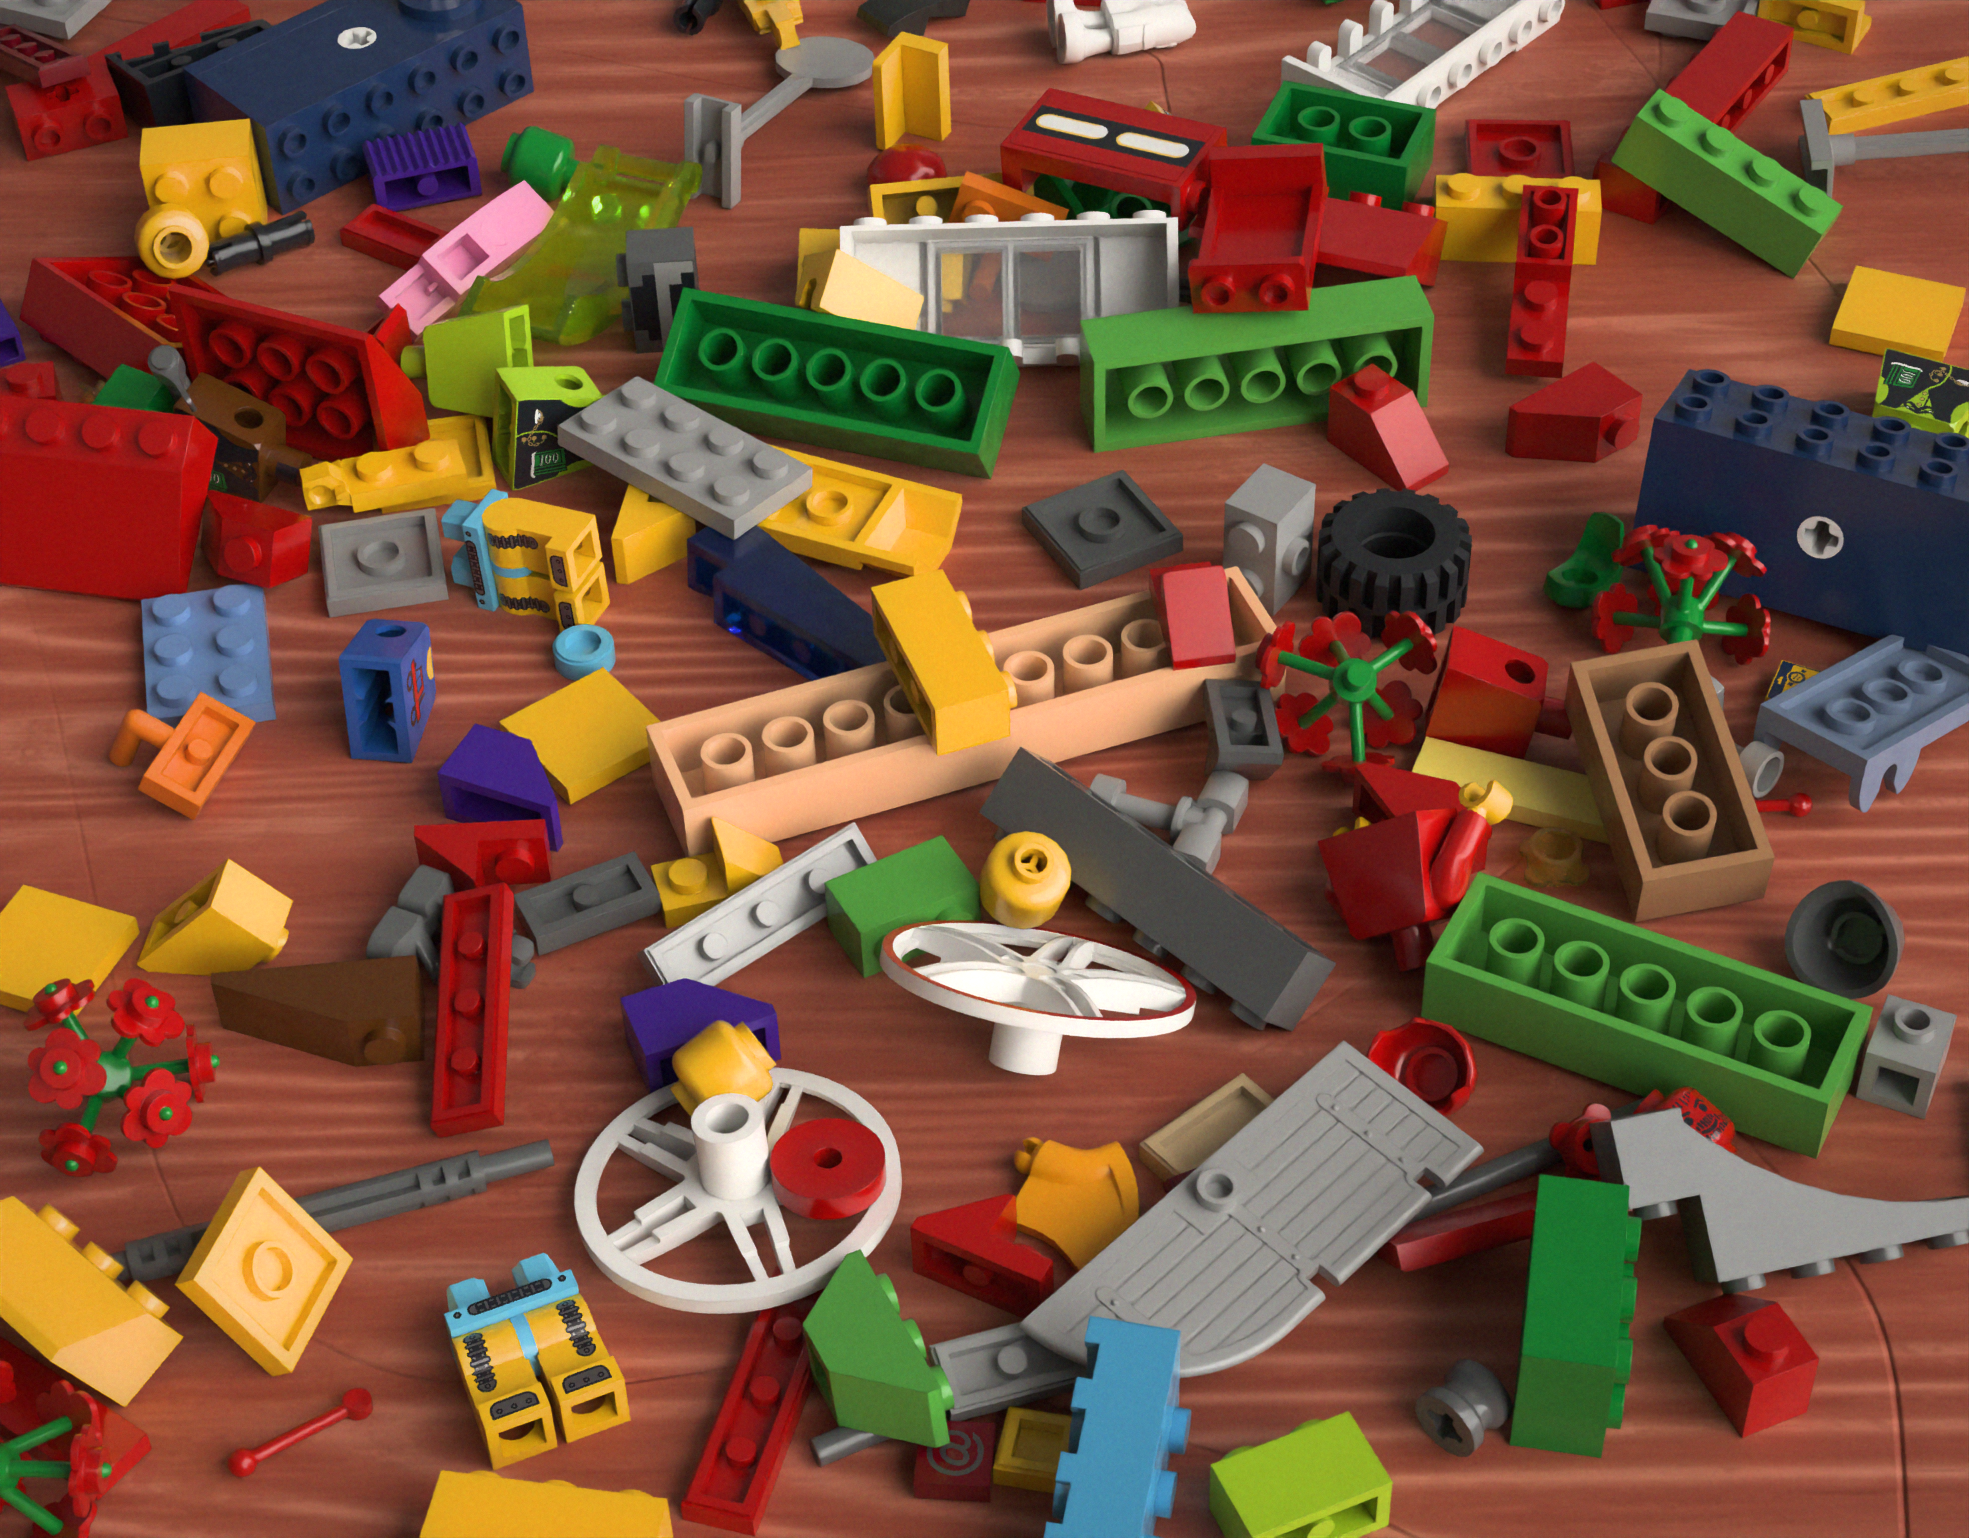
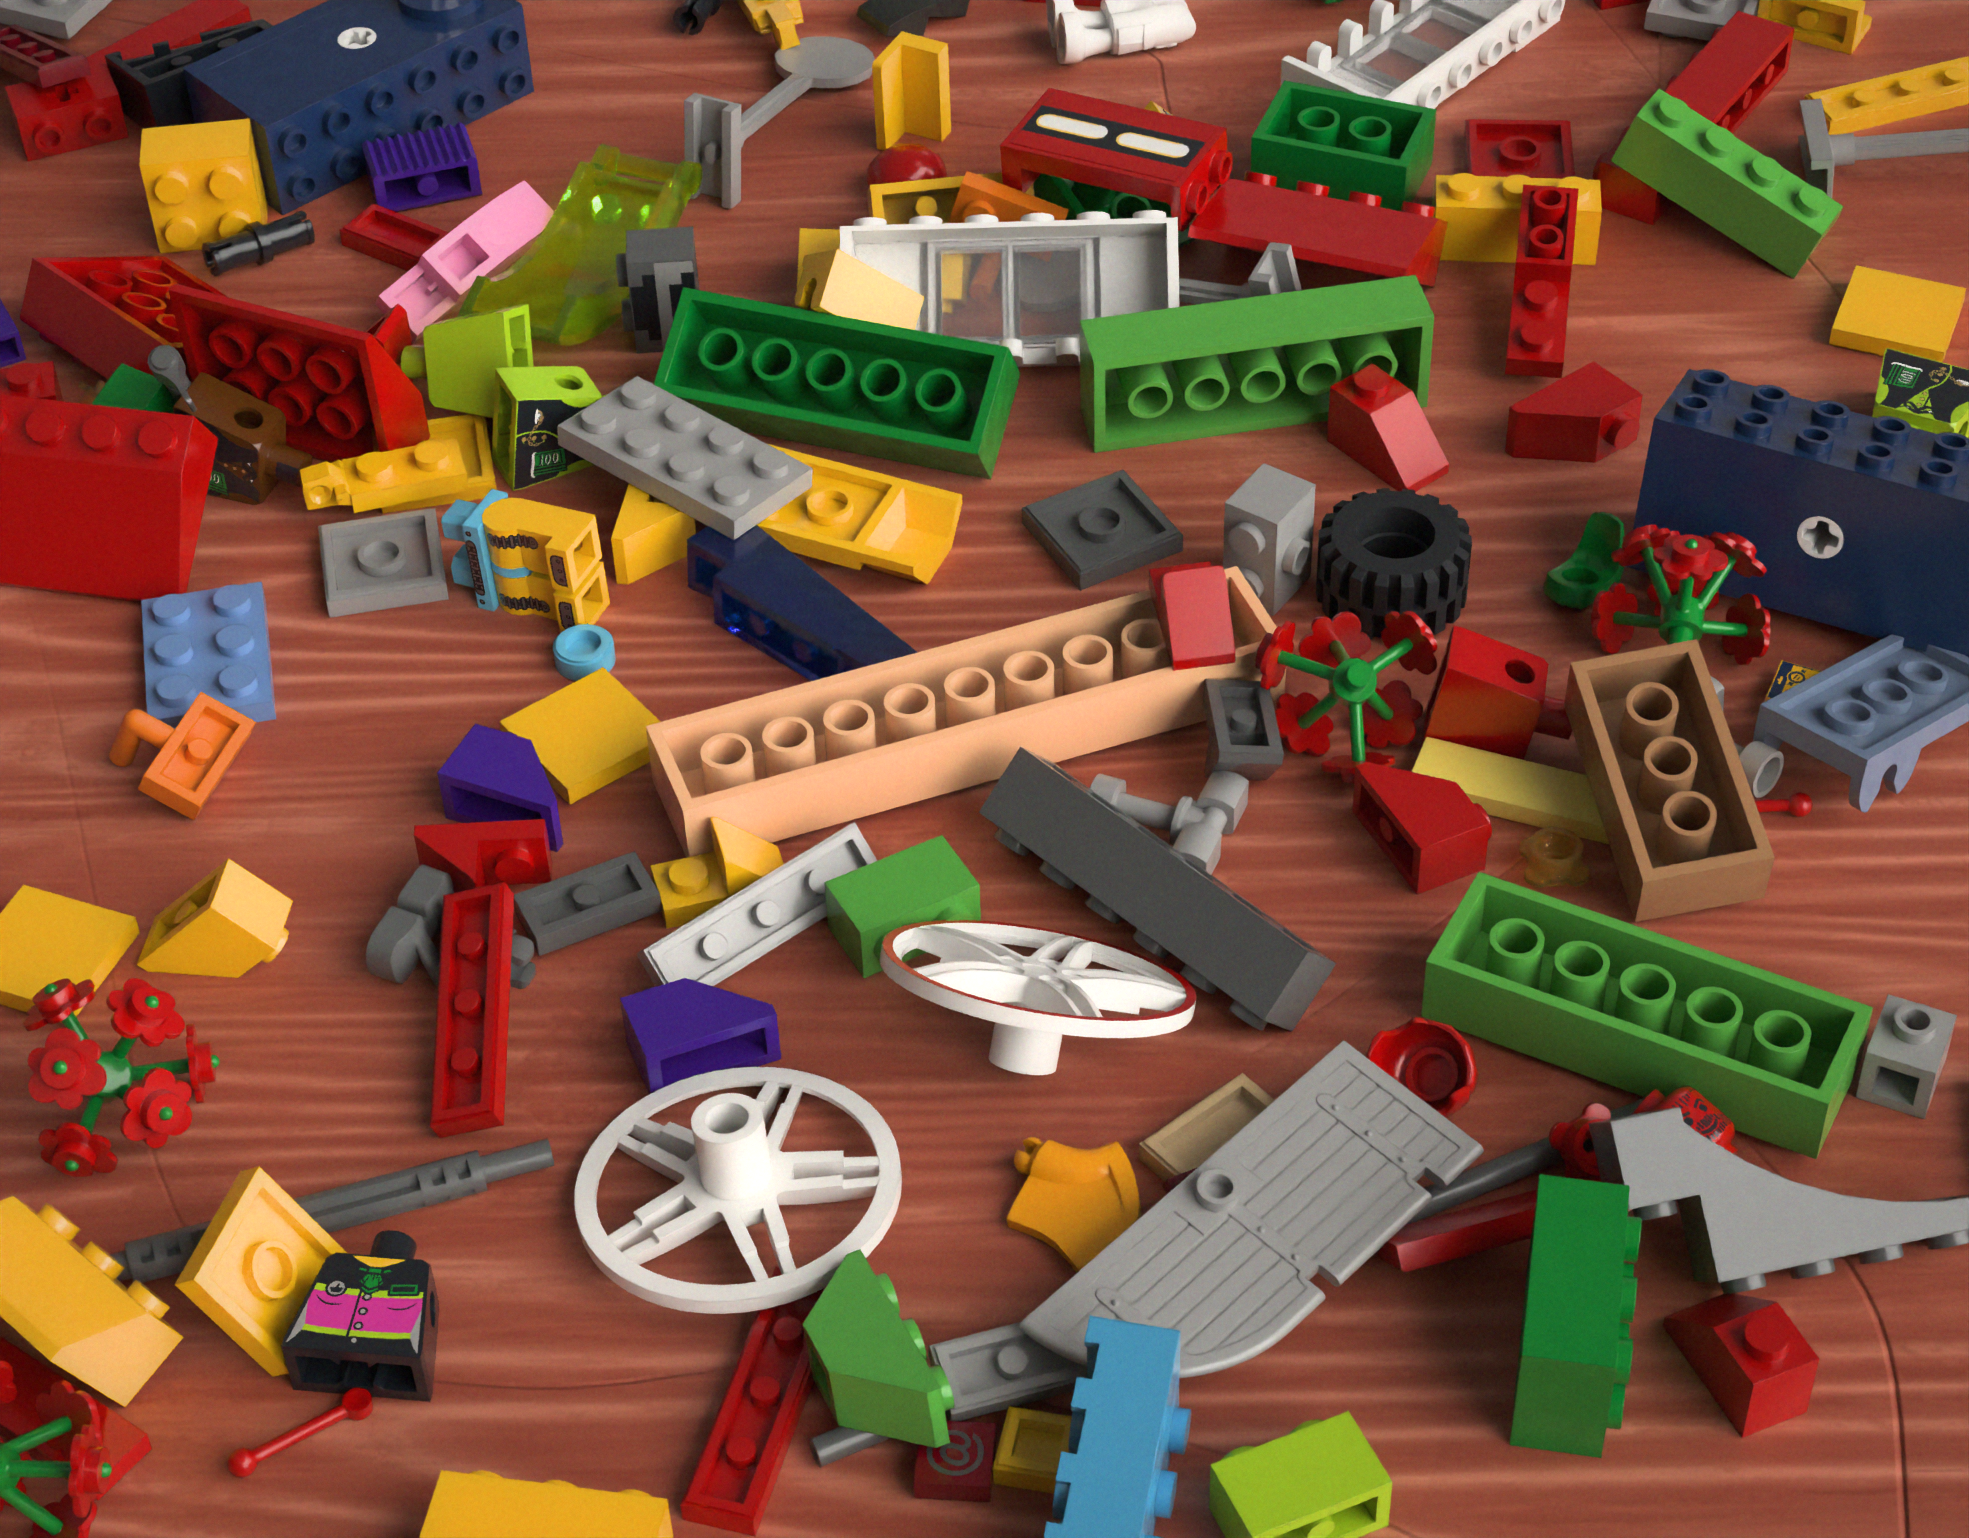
(181, 256): yellow head -> none
(254, 540): red slope -> none
(334, 1010): reddish brown slope -> none
(368, 1324): none -> black torso
(382, 667): blue torso -> none
(525, 1334): hips -> none
(540, 159): green head -> none
(721, 1062): yellow head -> none
(828, 1168): red piece -> none
(942, 662): yellow brick -> none
(975, 1254): red slope -> none
(1024, 880): yellow head -> none
(1260, 229): red panel -> none
(1409, 870): red torso -> none
(1464, 1407): dark grey wheel -> none
(1844, 939): dark grey helmet -> none

